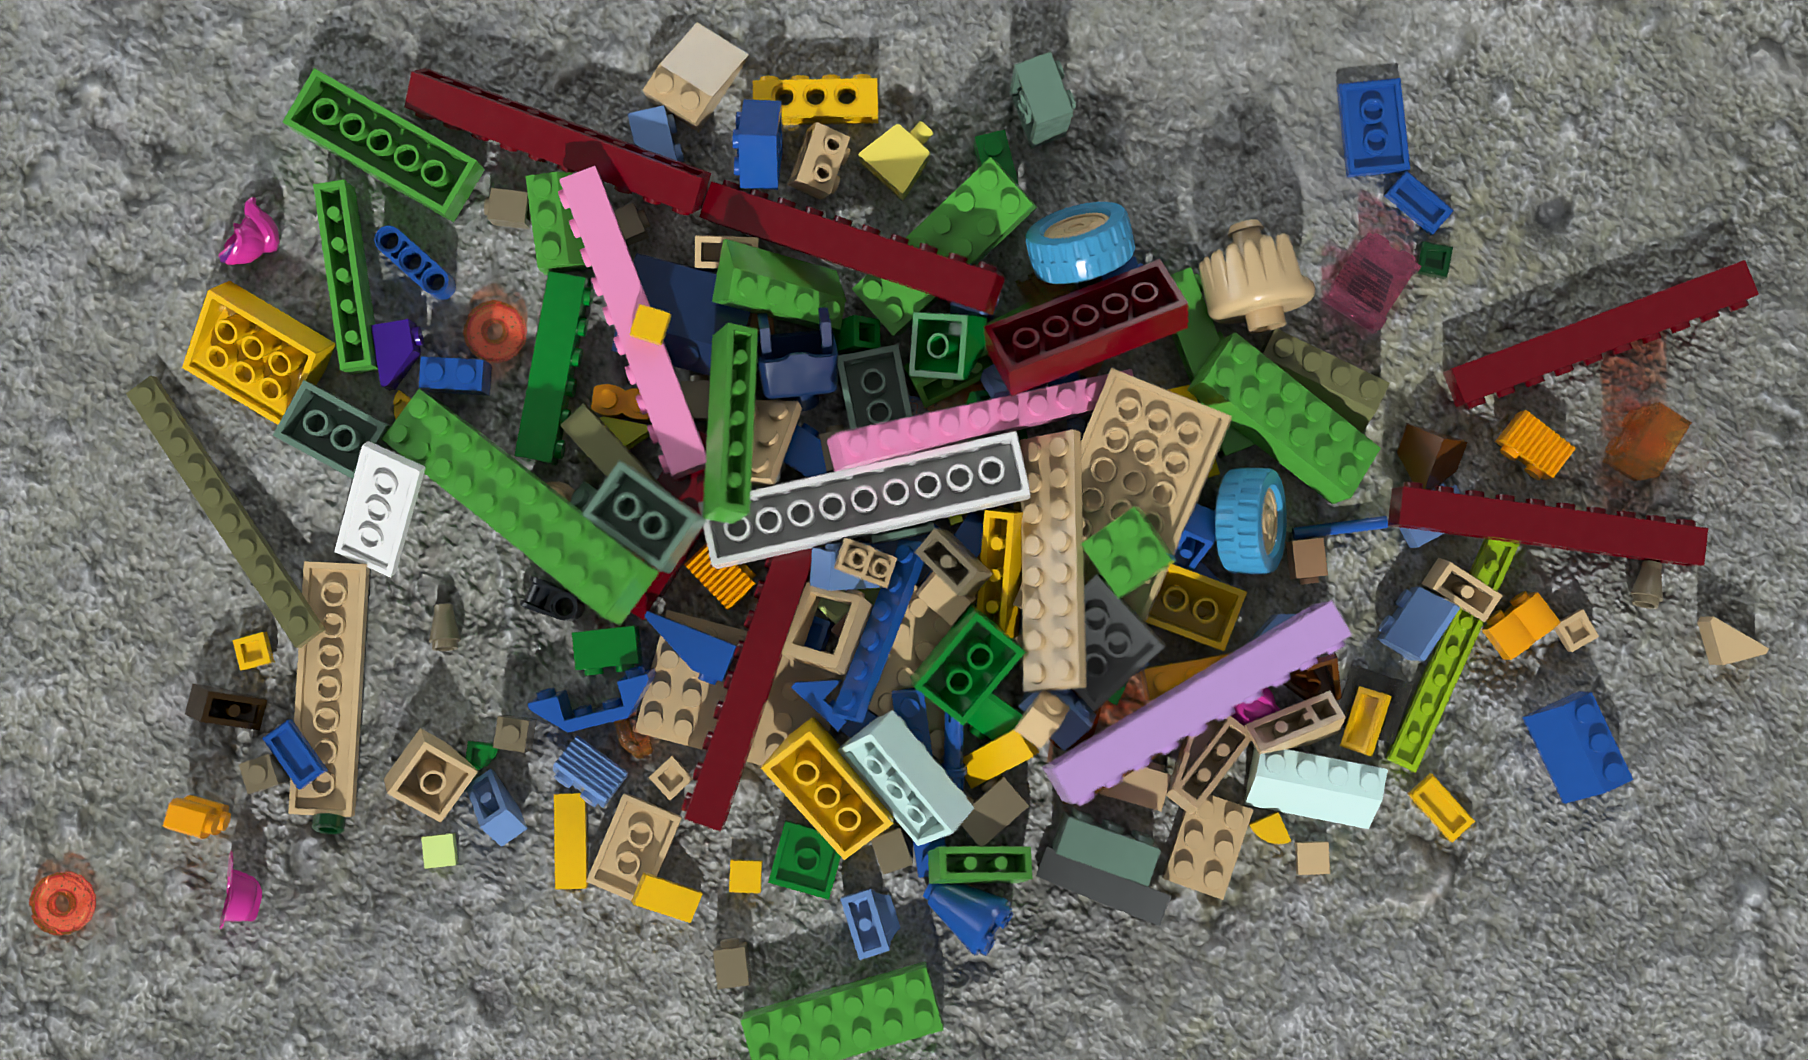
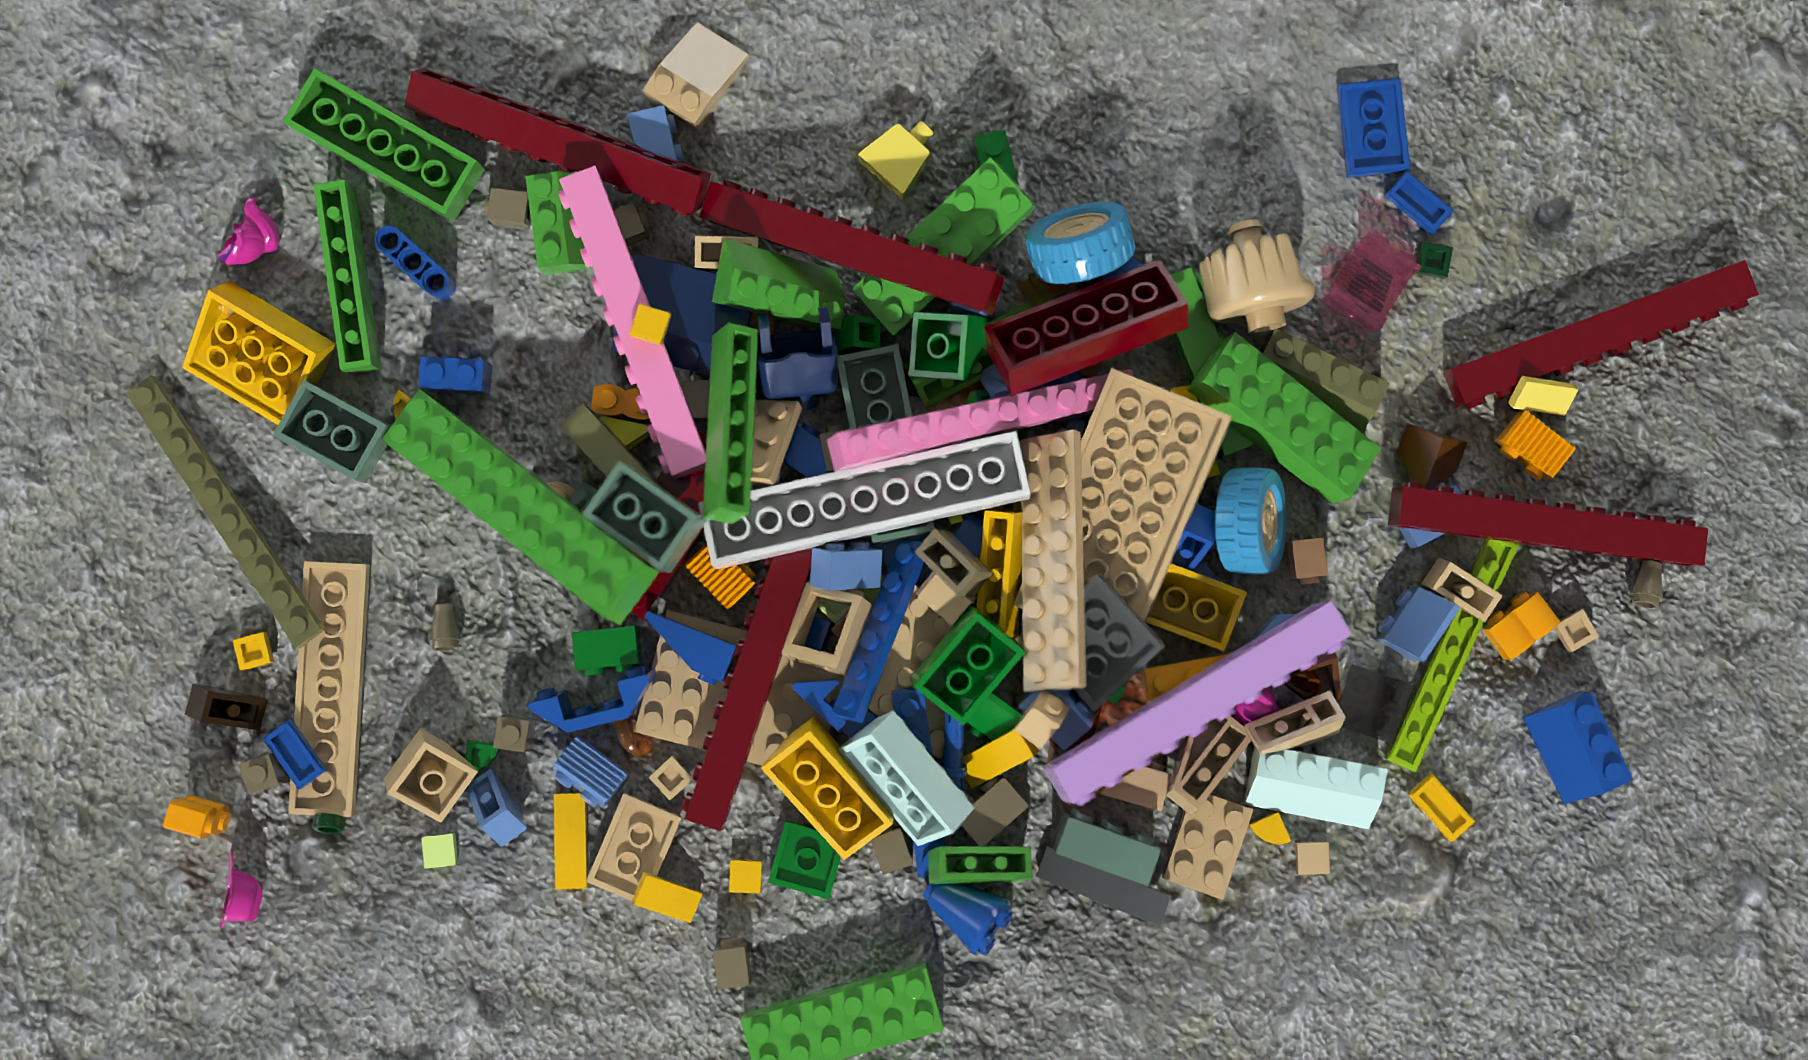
(80, 898): clear orange tile -> none
(379, 508): white plate -> none
(396, 350): dark purple slope -> none
(513, 333): clear orange tile -> none
(547, 600): black piece -> none
(553, 368): green brick -> none
(758, 144): blue brick -> none
(819, 161): tan brick -> none
(830, 111): yellow brick -> none
(865, 562): tan slope -> none
(870, 921): medium blue slope -> none
(1041, 99): sand green brick -> none
(1128, 552): bright green brick -> none
(1340, 527): blue bar -> none
(1365, 721): yellow tile -> none
(1543, 395): none -> light yellow tile
(1646, 441): clear orange brick -> none
(1725, 643): tan slope -> none

